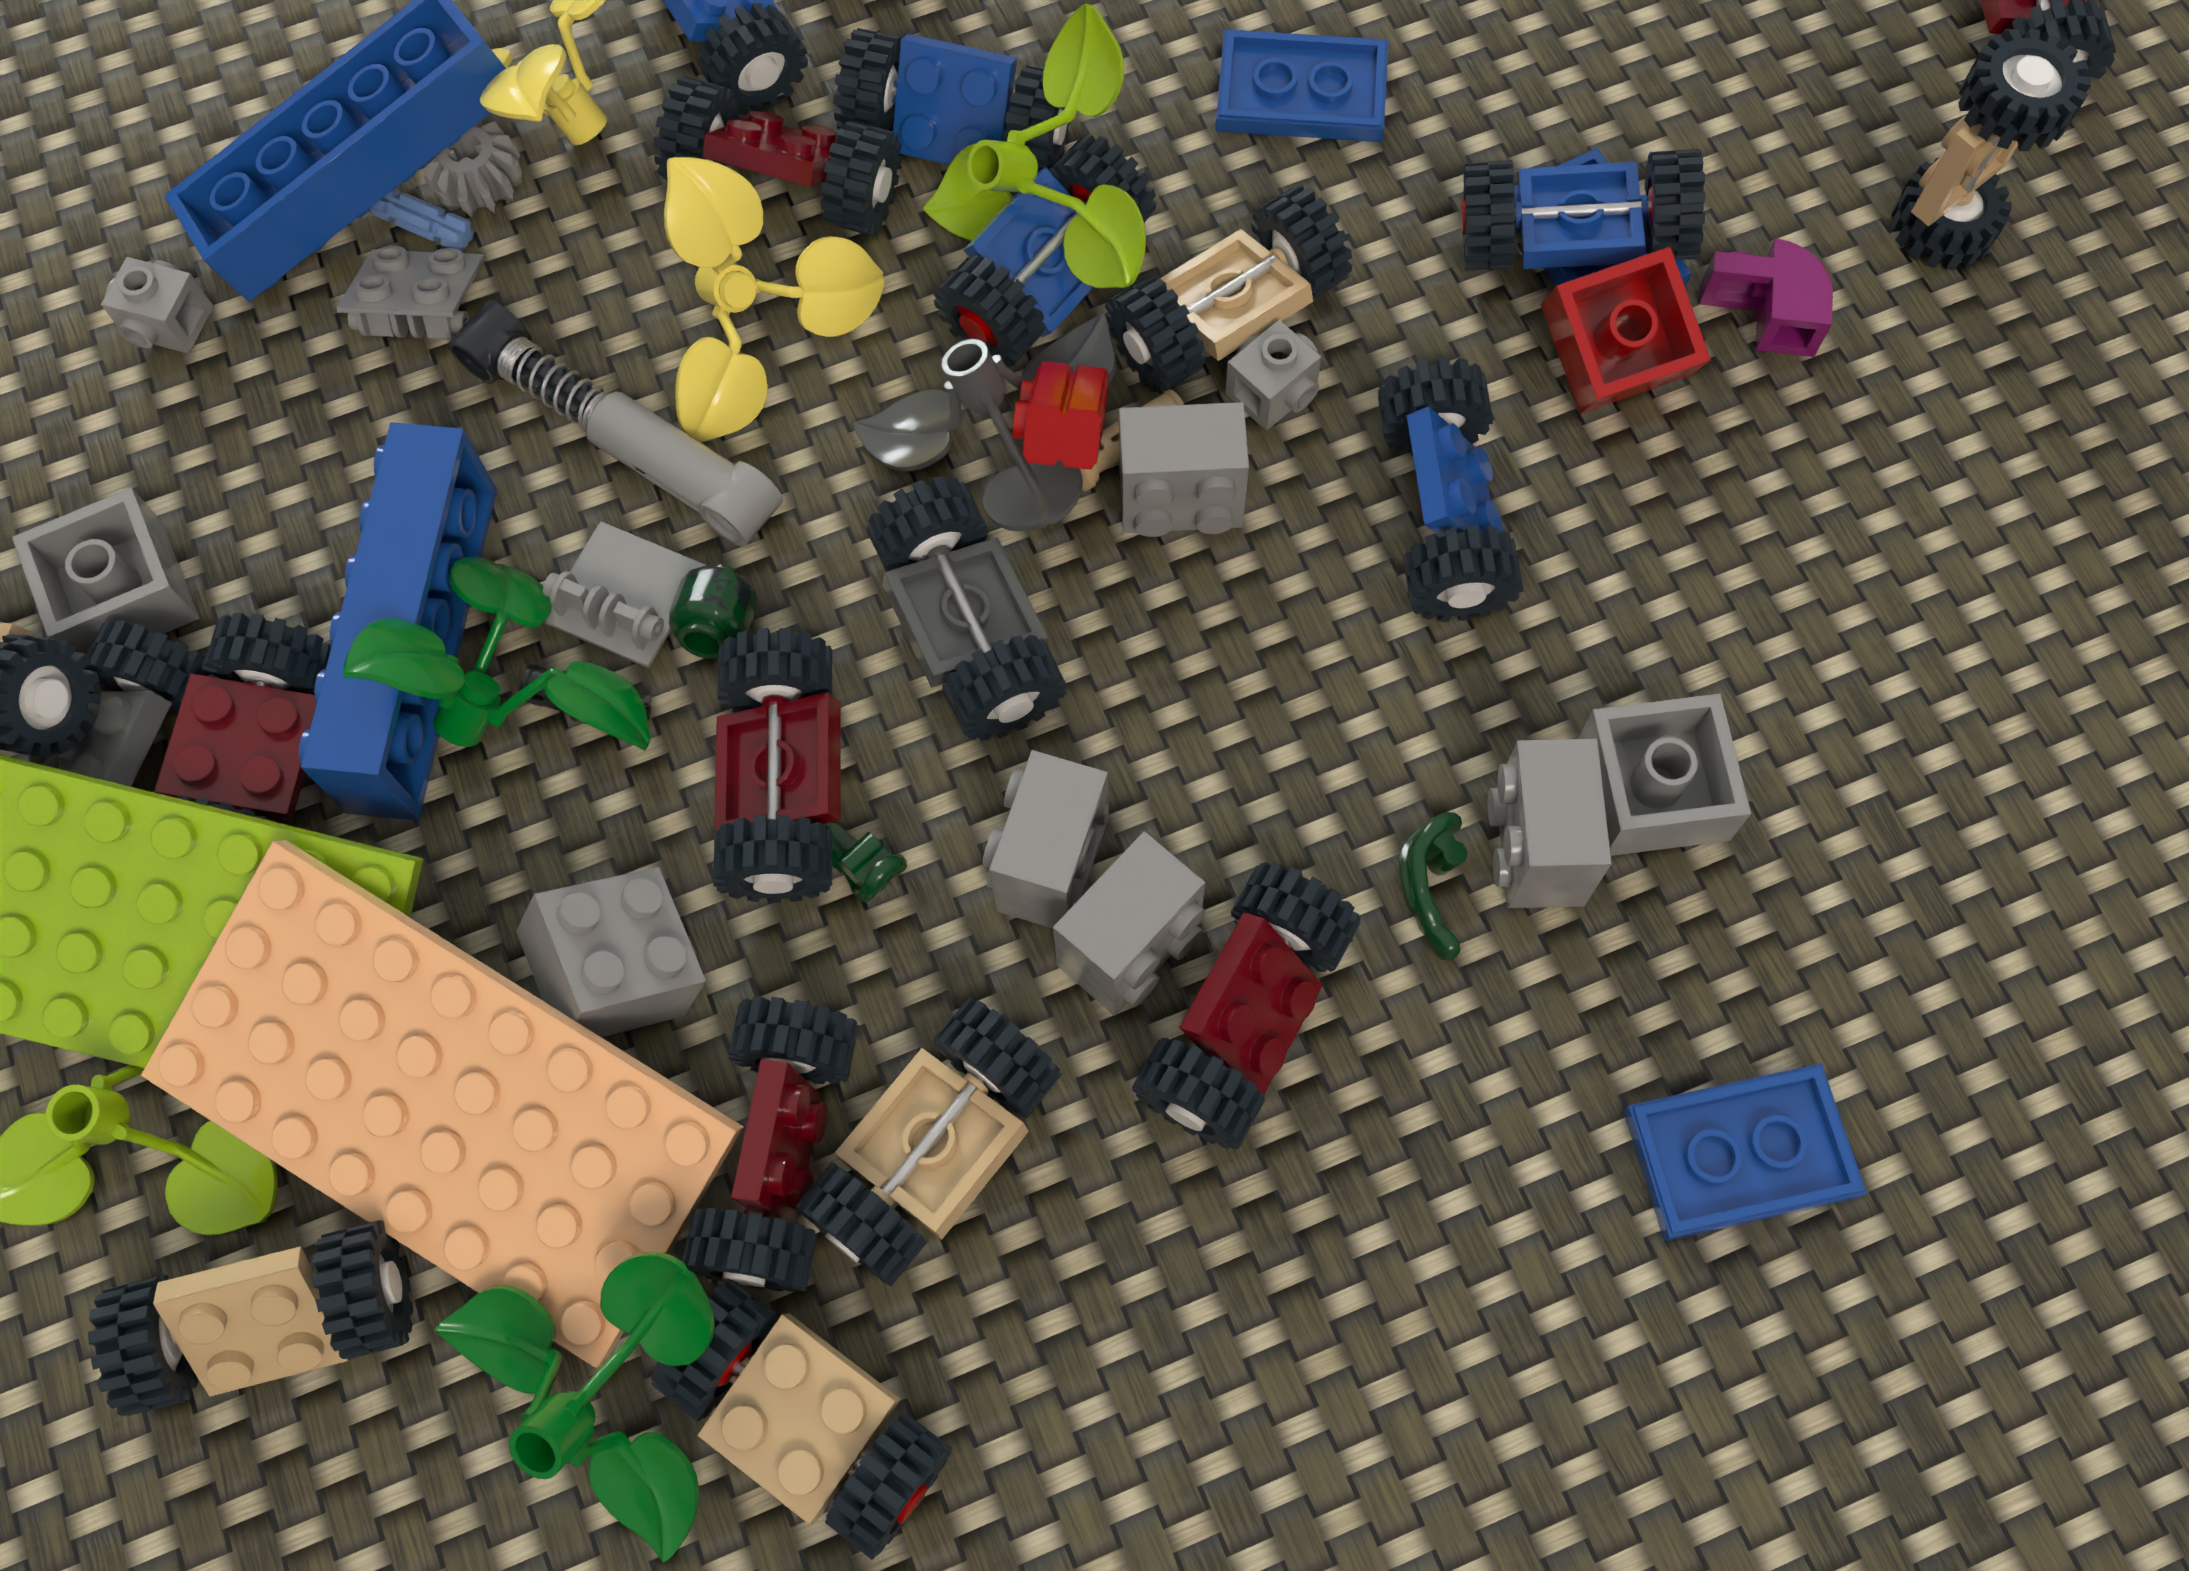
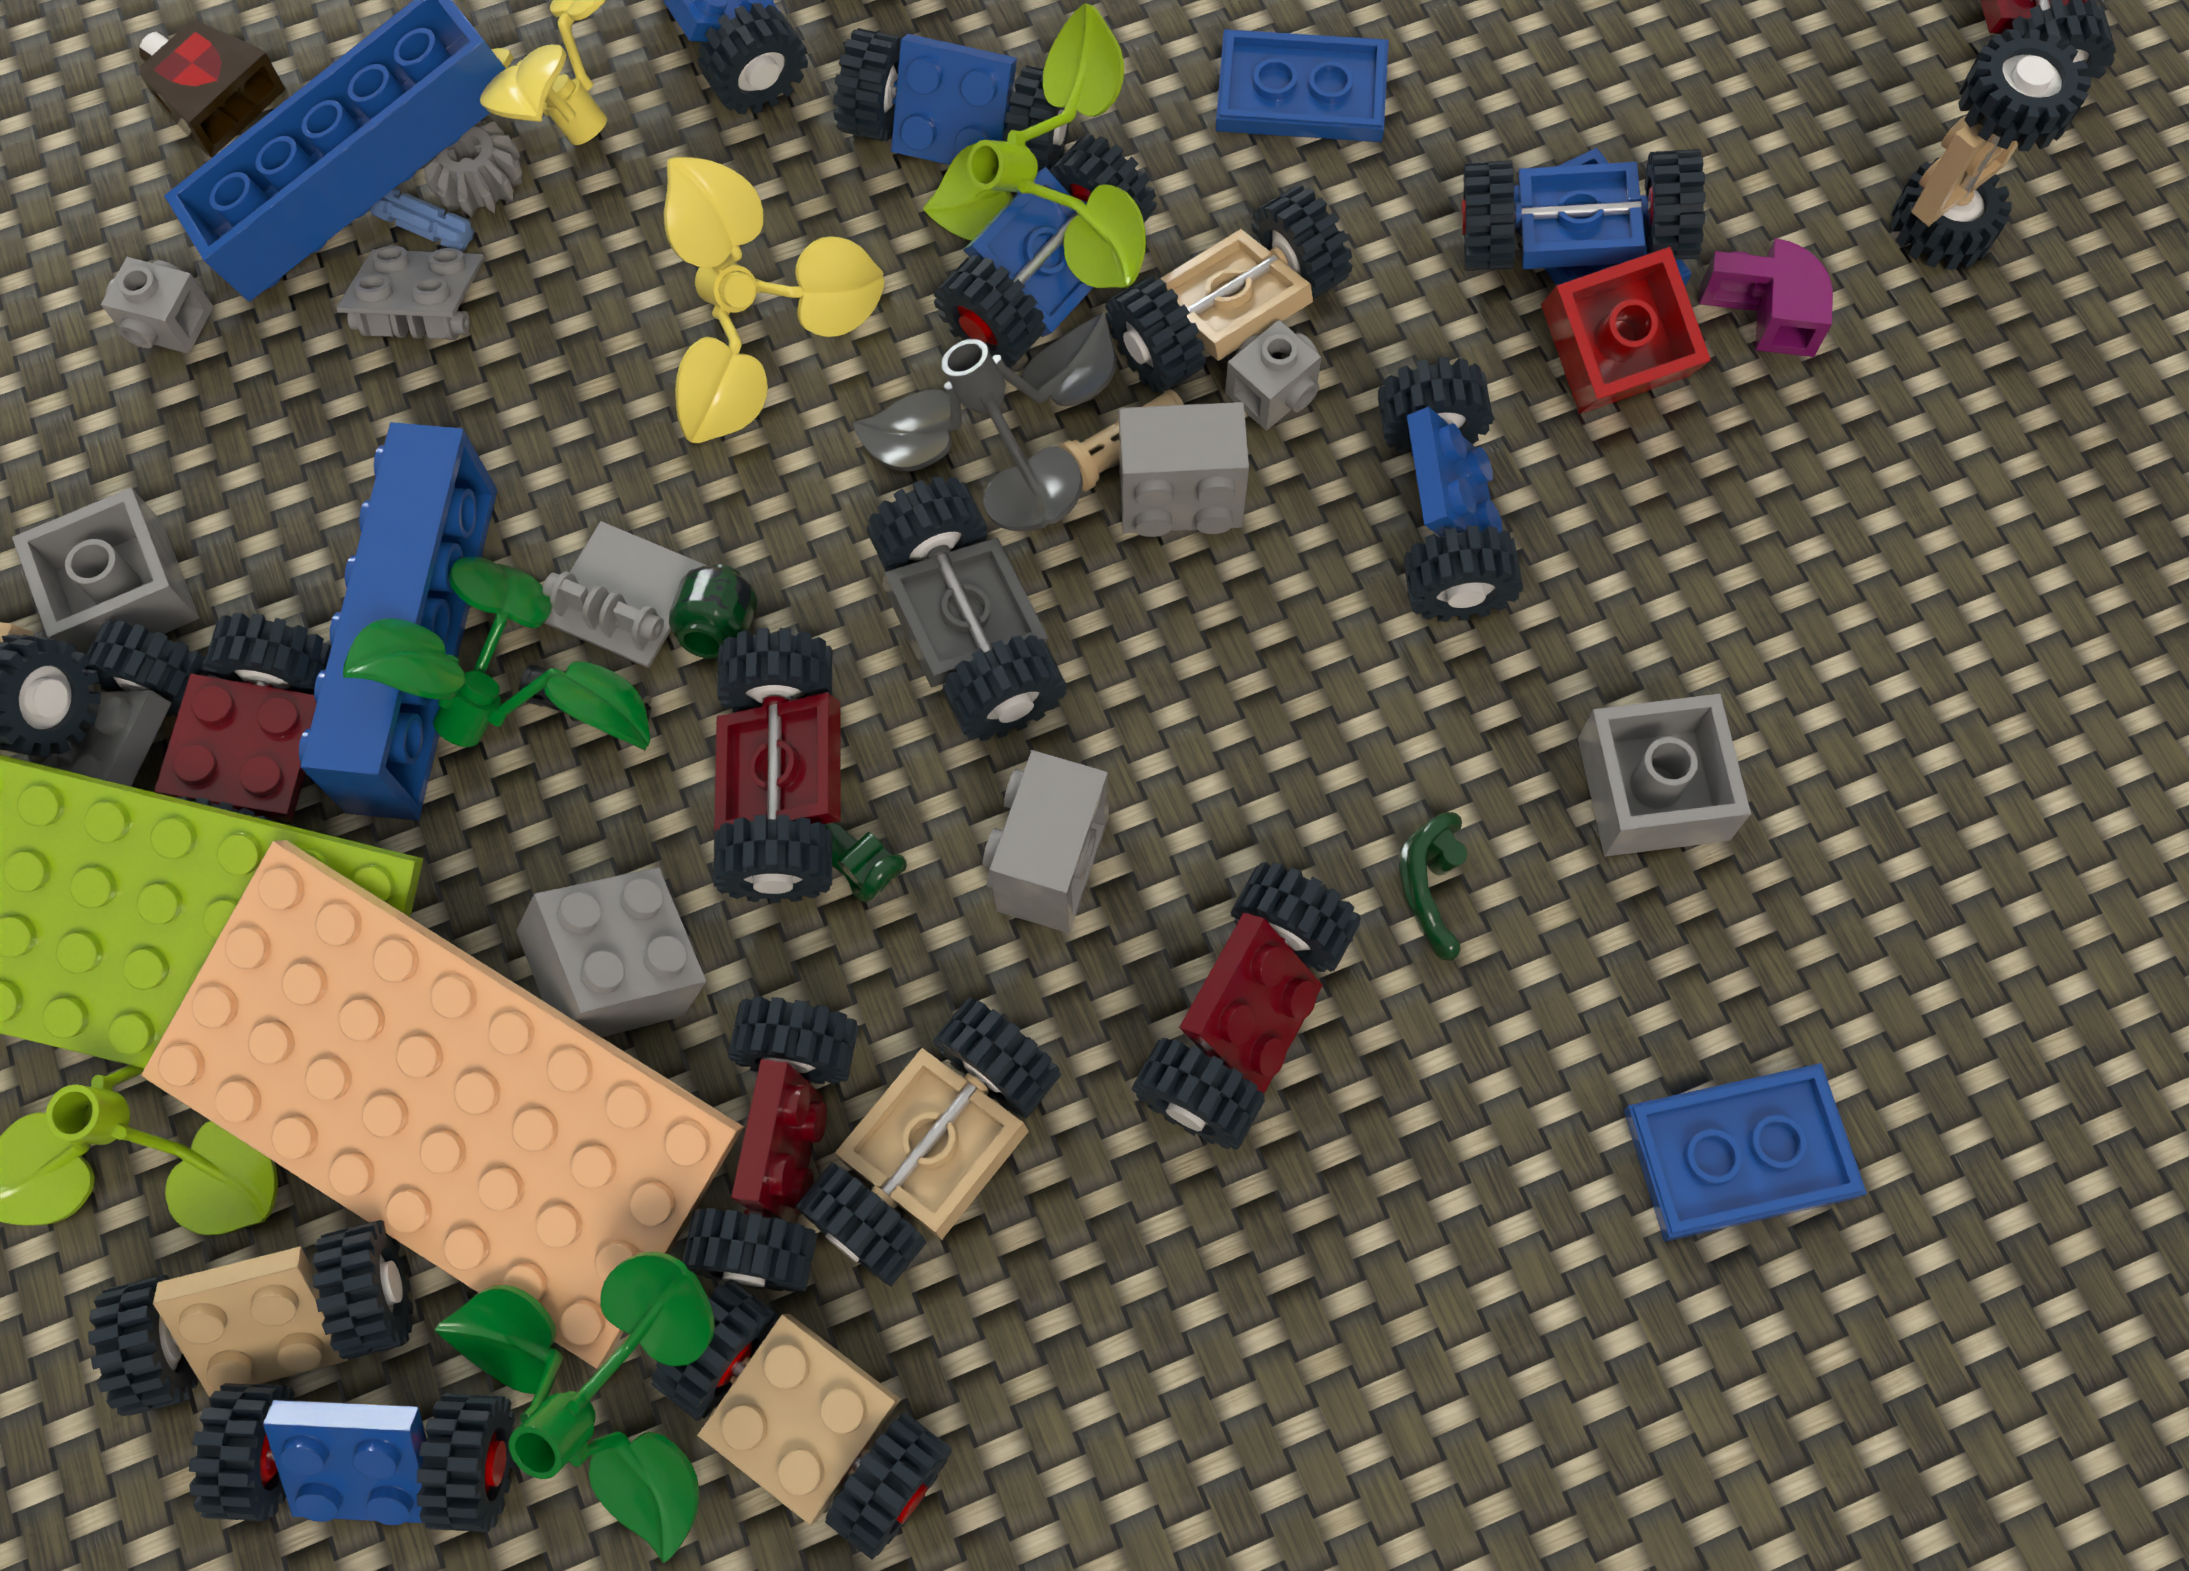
(208, 82): none -> dark brown torso
(352, 1459): none -> plate
(727, 495): light grey piece -> none
(856, 166): black plate -> none
(1062, 415): red brick -> none
(1130, 925): light grey brick -> none
(1550, 823): light grey brick -> none

